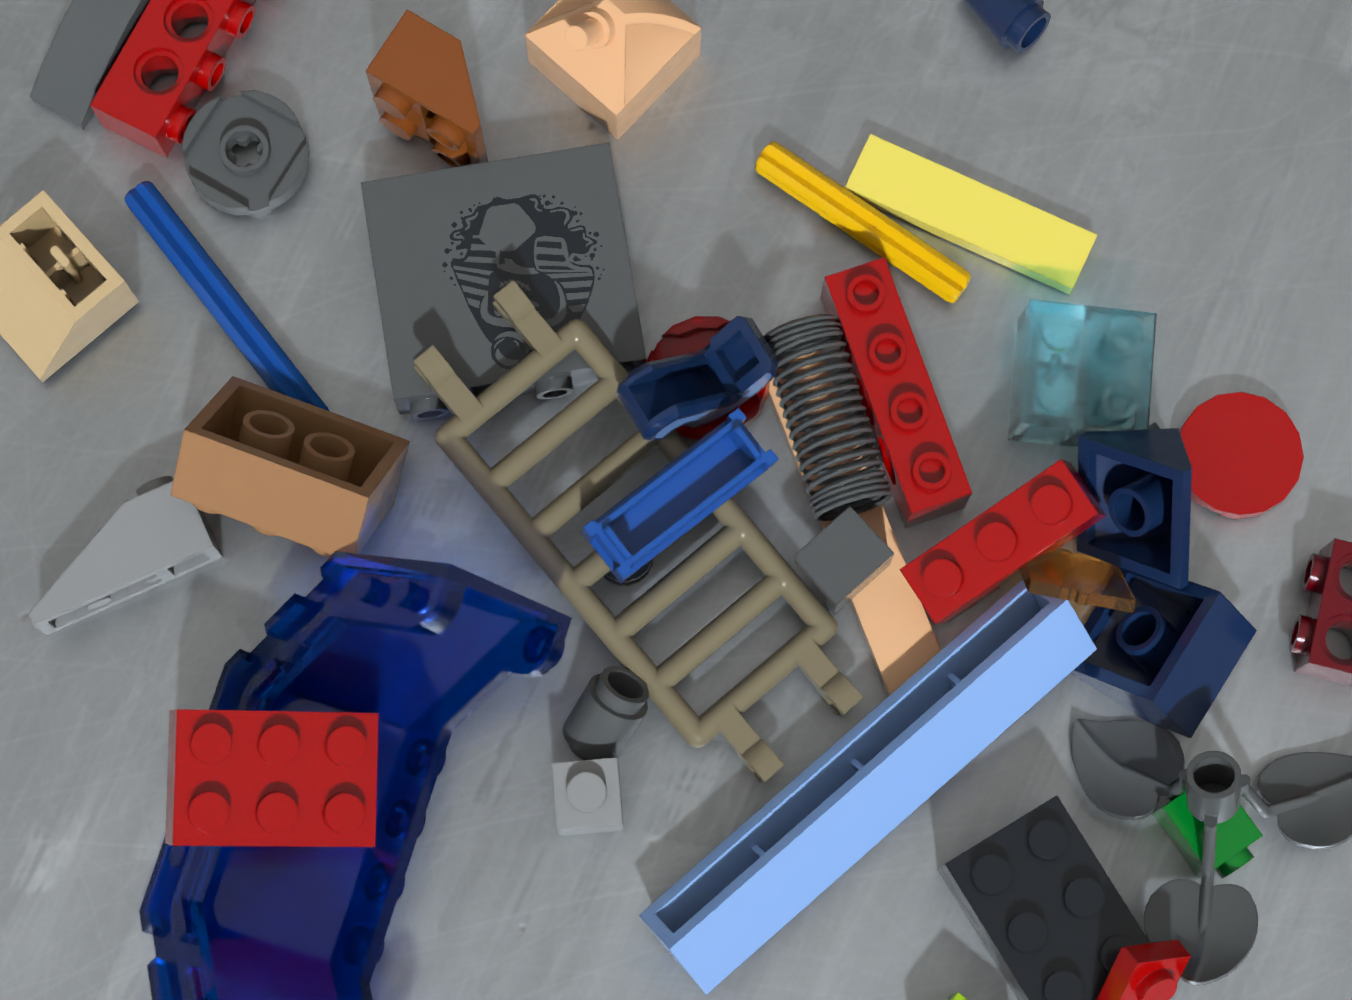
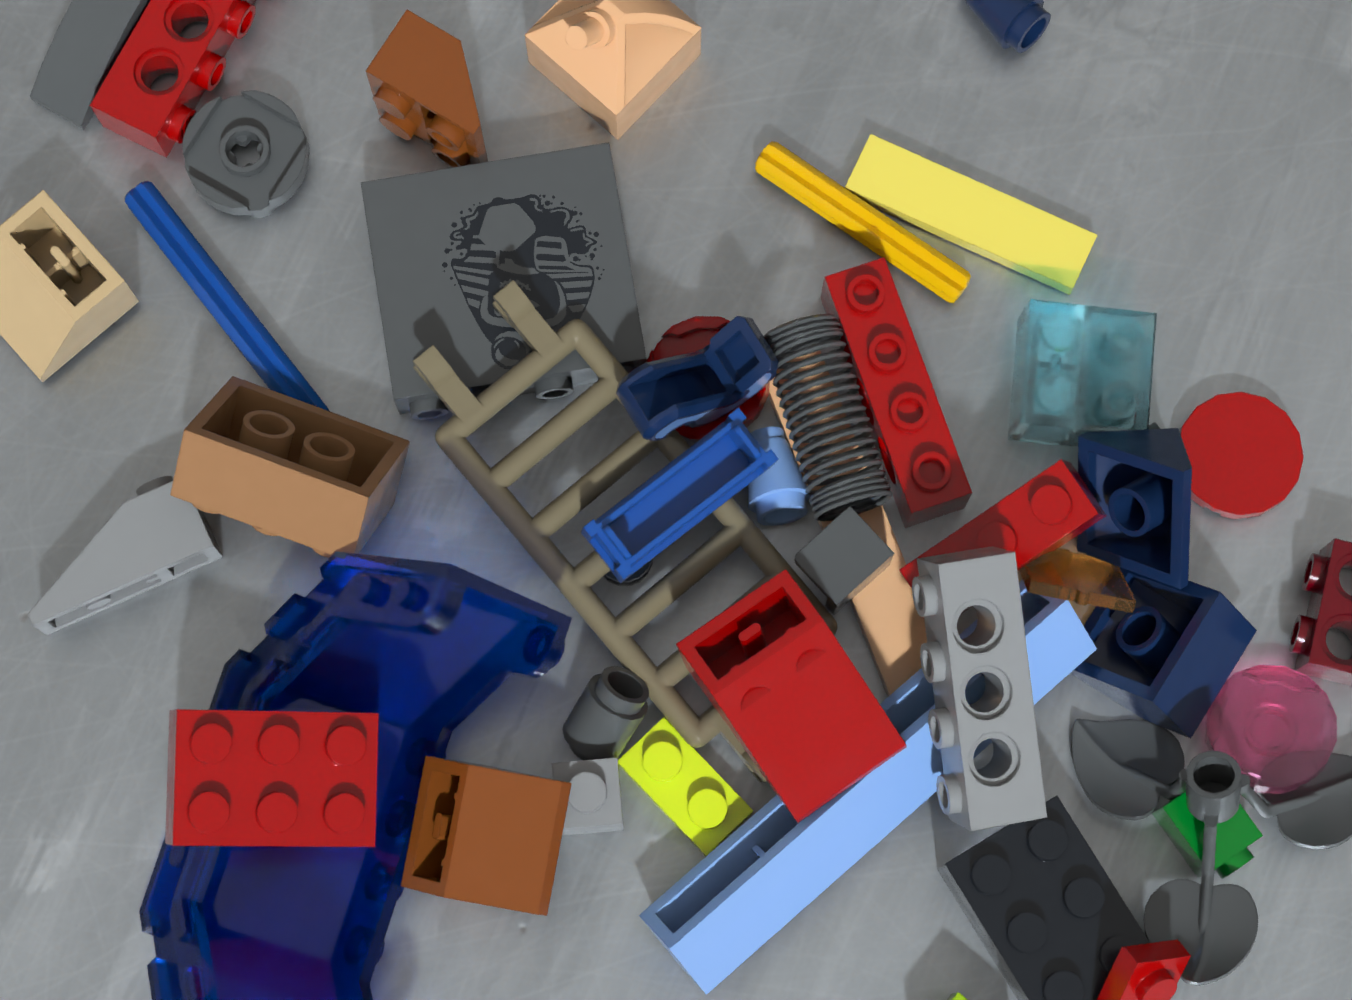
(486, 835): none -> dark orange slope
(684, 787): none -> neon yellow plate
(779, 492): none -> light blue cone
(790, 695): none -> red slope
(1012, 782): none -> light grey brick
(1273, 727): none -> clear pink tile

